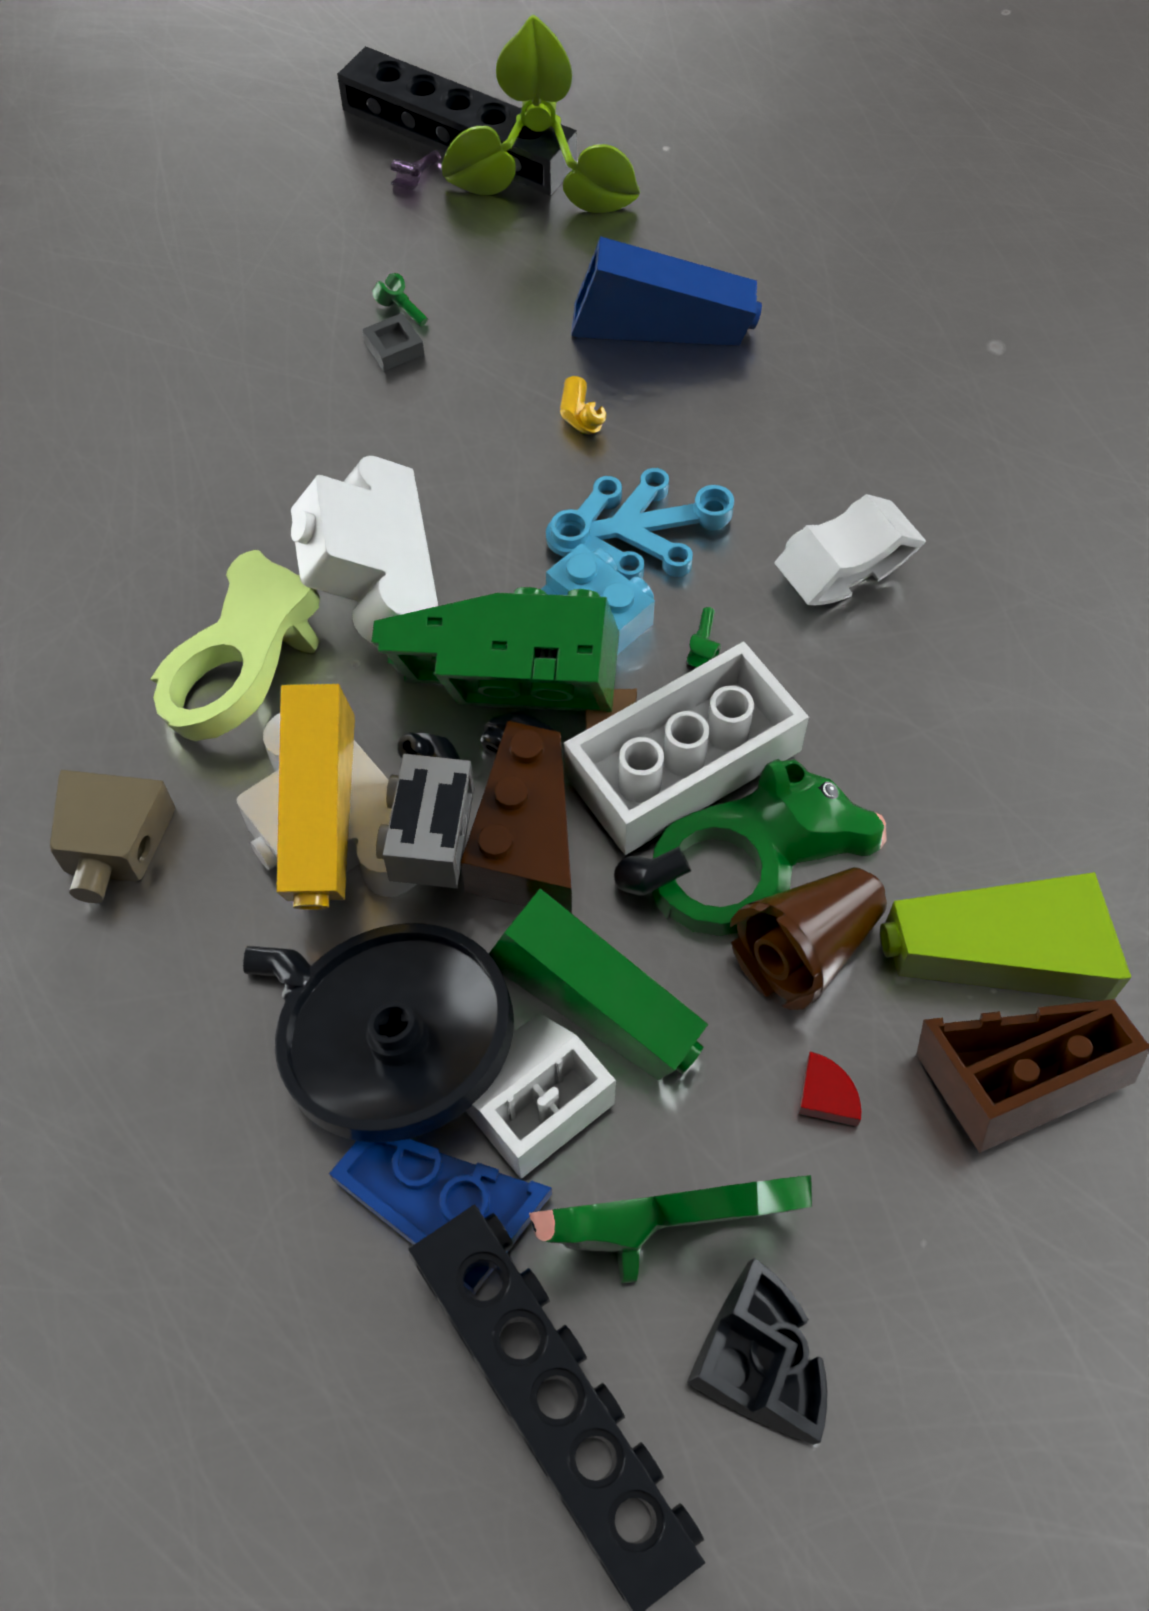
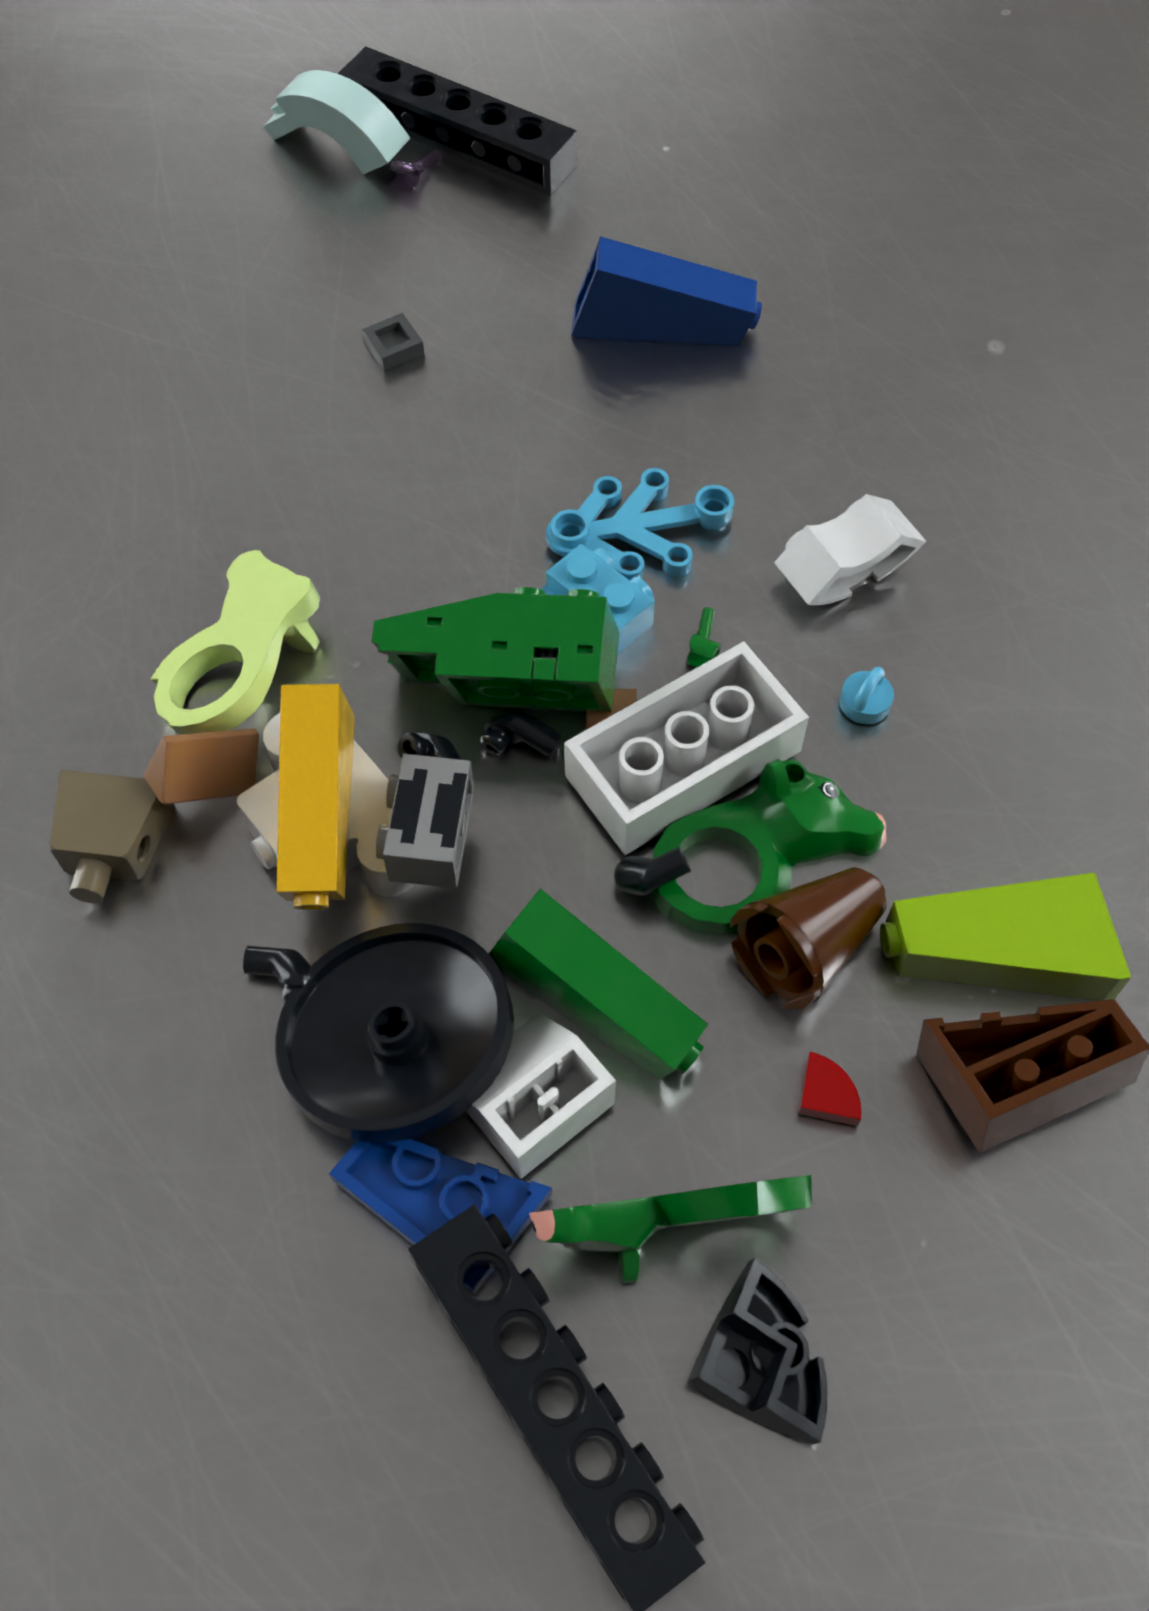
(203, 765): none -> medium nougat slope
(342, 111): none -> light aqua arch
(365, 541): white brick -> none
(388, 298): green hand -> none
(521, 822): reddish brown wedge -> none
(539, 74): lime plant -> none
(576, 411): yellow arm -> none
(866, 696): none -> medium azure tile

